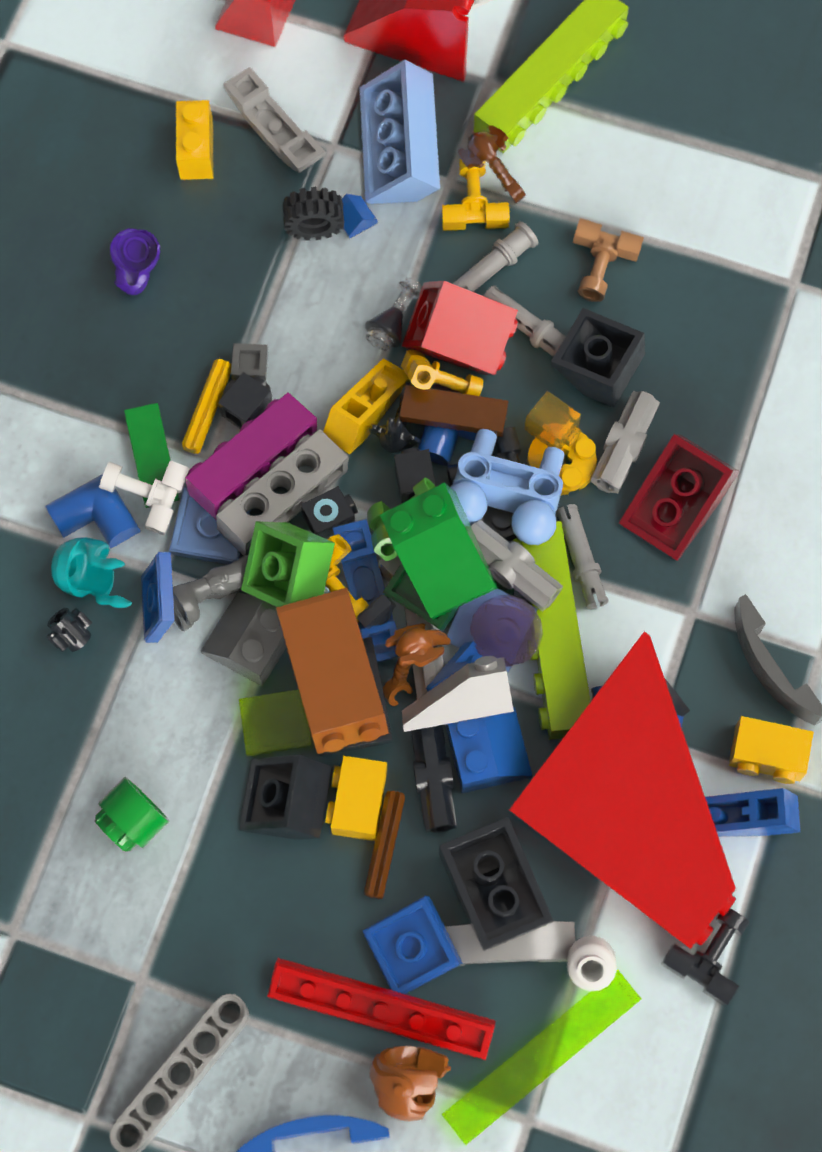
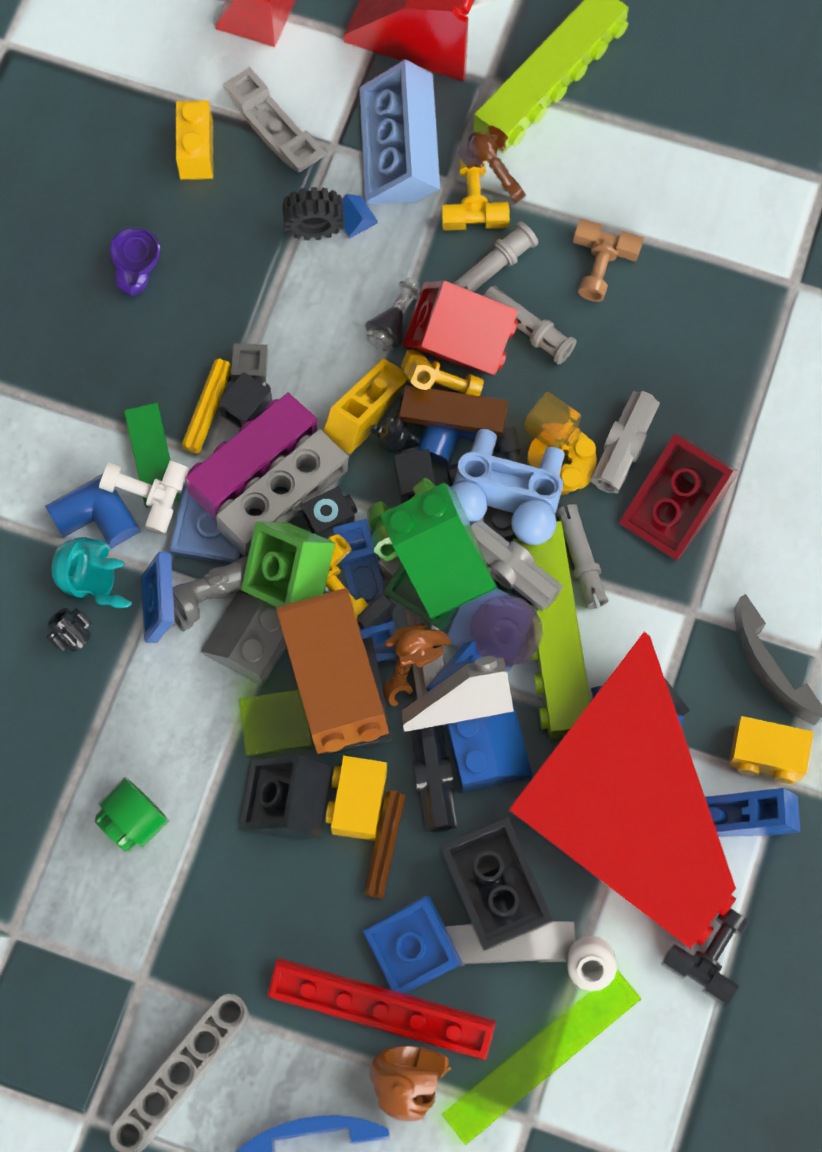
(600, 356): black slope -> none

